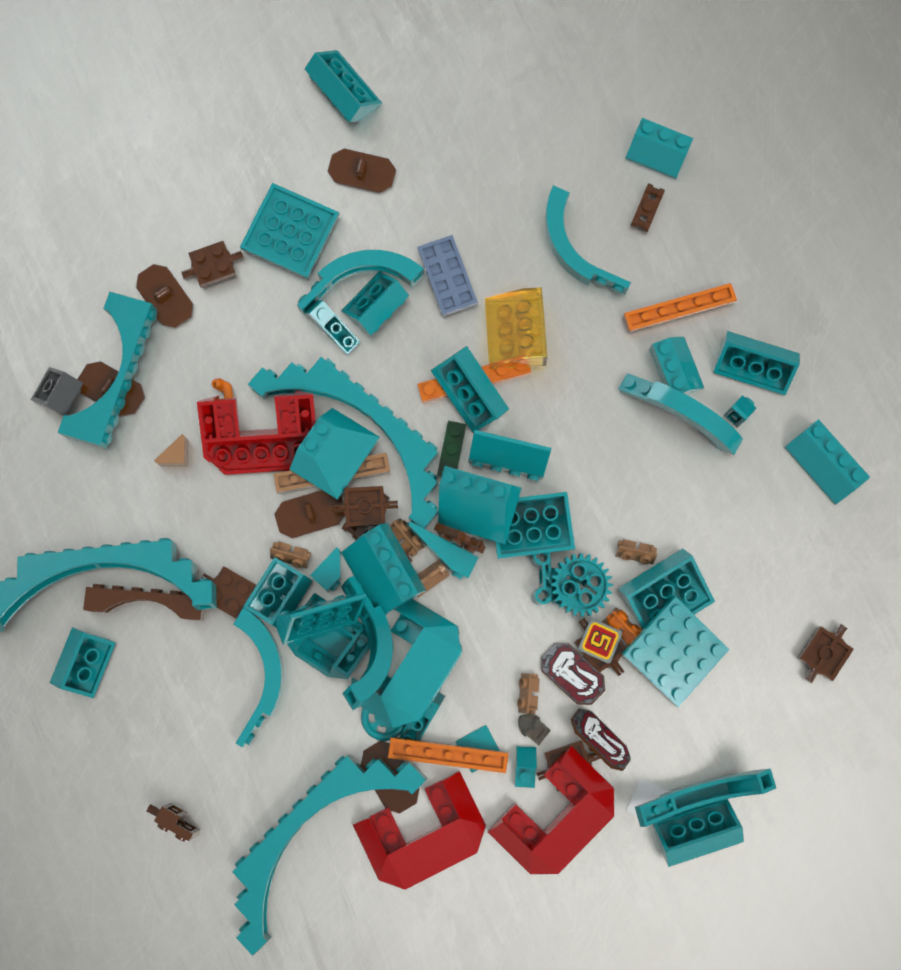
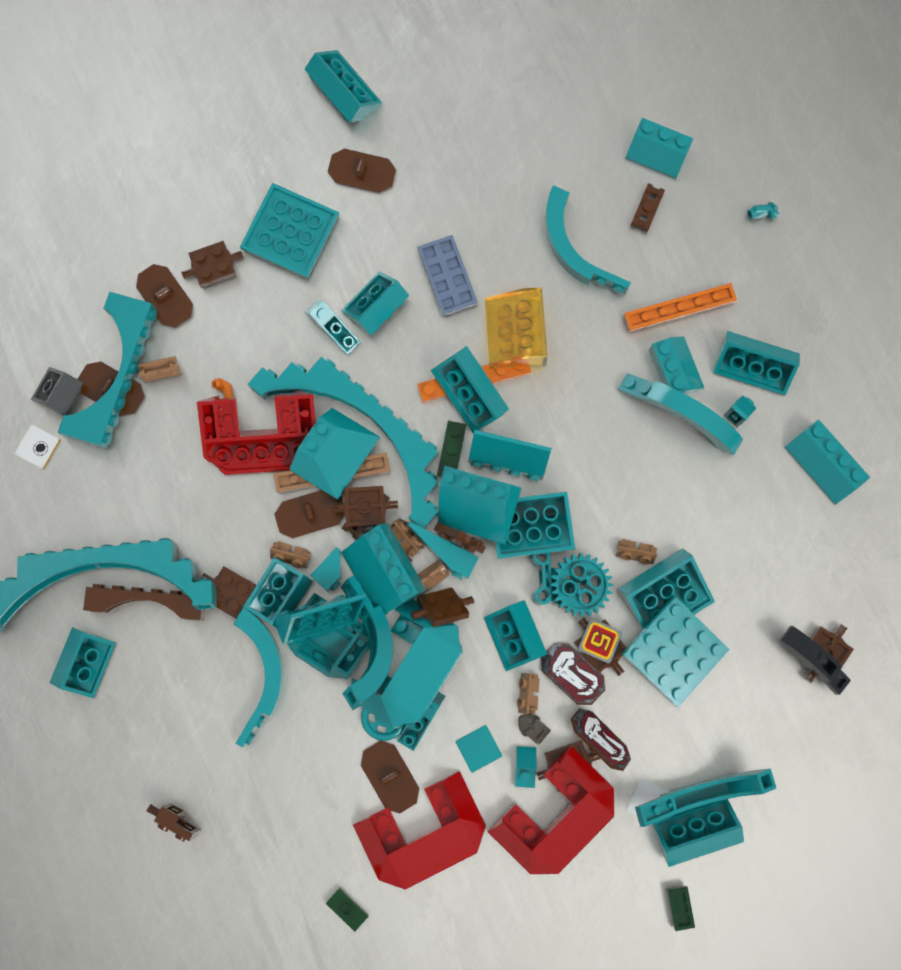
(37, 446): none -> white sticker
(159, 369): none -> medium nougat hinge
(175, 455): medium nougat slope -> none
(260, 865): teal arch -> none
(347, 909): none -> dark green plate
(358, 262): teal arch -> none
(442, 607): none -> reddish brown plate
(448, 755): orange plate -> none
(515, 635): none -> teal slope
(620, 620): orange hinge -> none
(681, 908): none -> dark green plate
(762, 211): none -> teal arm
(816, 658): none -> black slope

